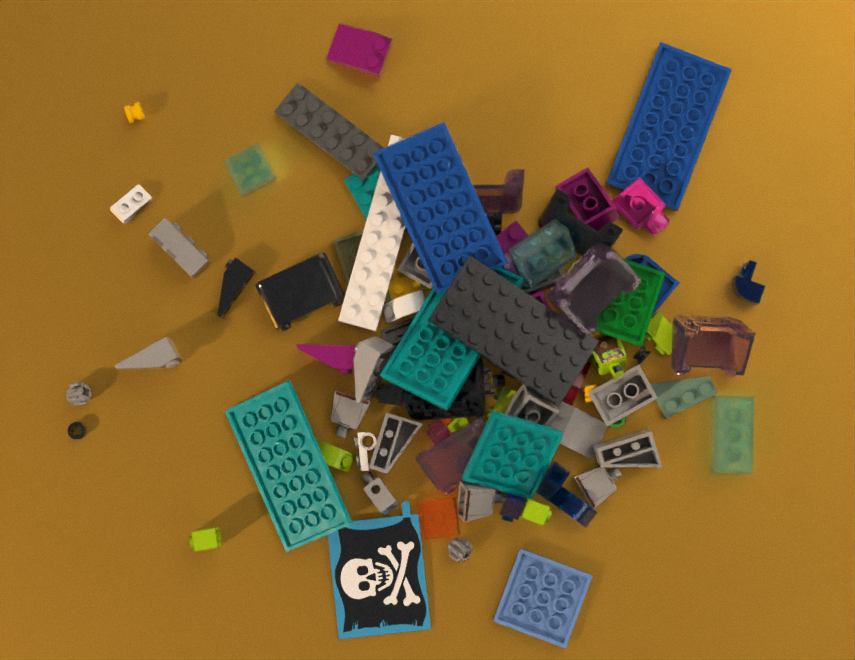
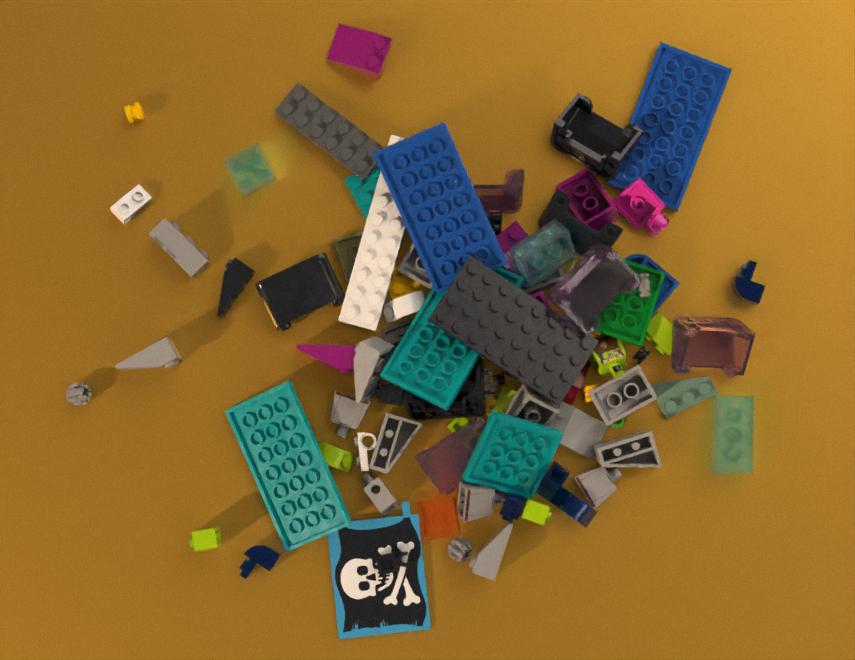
(77, 436): black bush -> none
(261, 554): none -> clear blue brick
(388, 563): none -> black plate
(437, 431): clear pink gear -> none
(490, 555): none -> light grey slope
(542, 598): medium blue plate -> none
(593, 138): none -> black windscreen
(644, 285): none -> light grey piece

